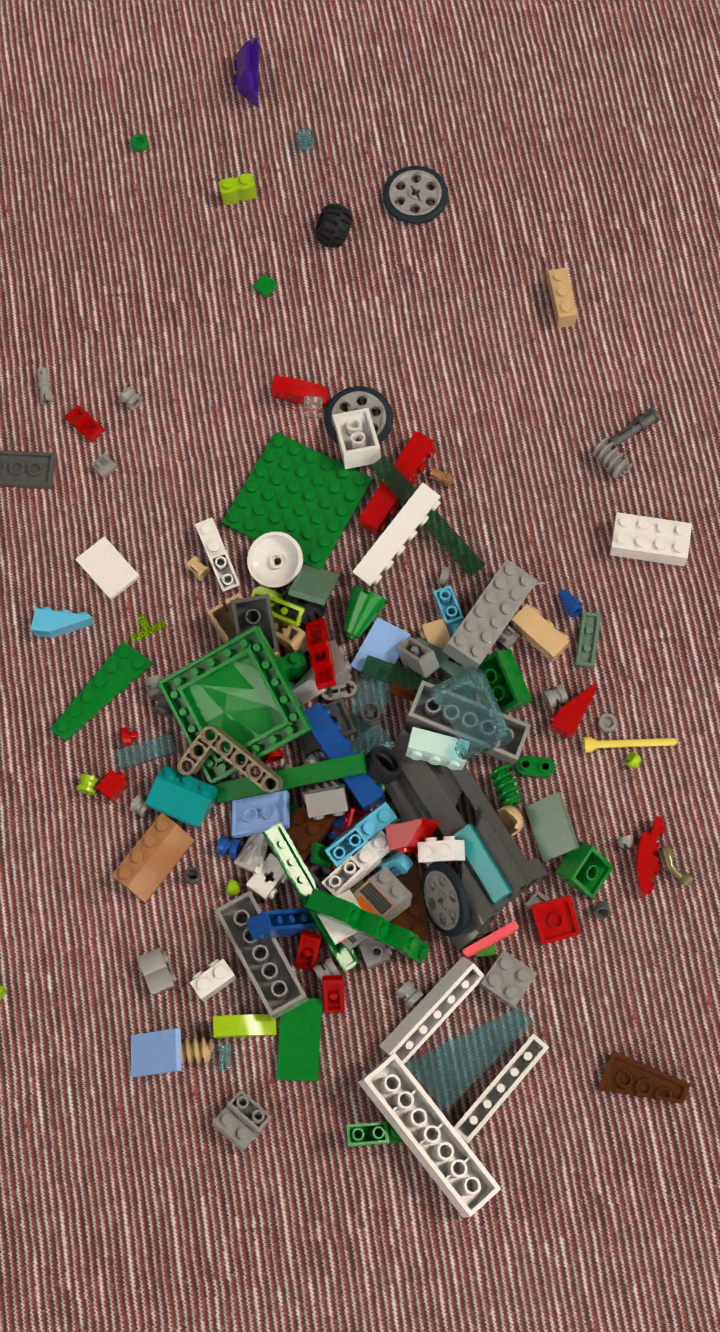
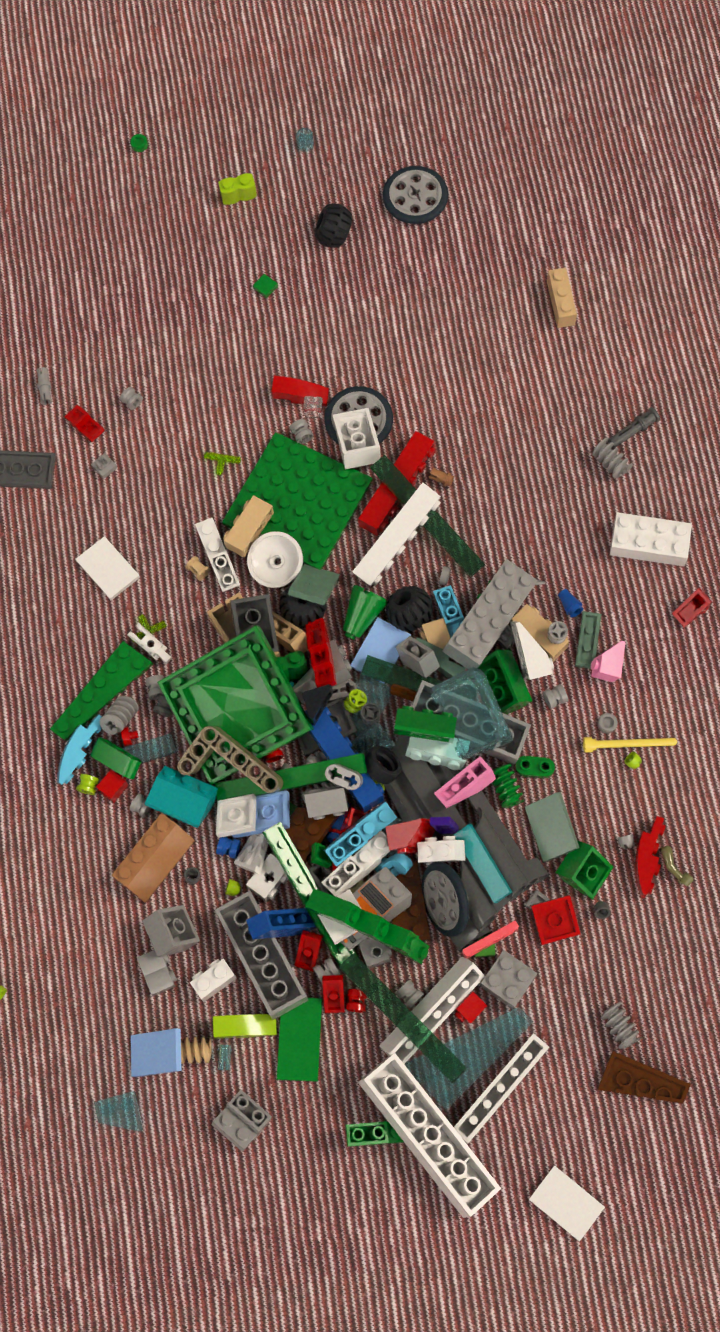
(55, 623): medium azure slope -> none
(72, 754): none -> medium azure slope
(115, 758): none -> green beam
(119, 715): none -> light grey piece
(120, 1112): none -> clear light blue wing
(157, 650): none -> white hinge
(170, 930): none -> light grey brick
(221, 458): none -> clear neon green piece
(236, 815): none -> white tile
(248, 71): dark purple wedge -> none
(248, 526): none -> tan brick
(275, 599): lime slope -> none
(301, 431): none -> light grey wheel
(316, 701): none -> black slope
(345, 772): none -> light grey beam
(359, 698): none -> lime wheel
(359, 1001): none -> red wheel
(403, 1018): none -> clear green tile
(409, 608): none -> black wheel
(425, 724): none -> green slope
(444, 825): none -> dark purple tile
(466, 783): none -> bright pink slope
(469, 1008): none -> red brick
(511, 819): tan hair -> none
(532, 657): none -> white slope
(560, 629): none -> light grey wheel
(566, 1203): none -> white tile
(570, 715): red slope -> none
(609, 663): none -> bright pink slope
(620, 1026): none -> light grey piece
(692, 607): none -> red slope

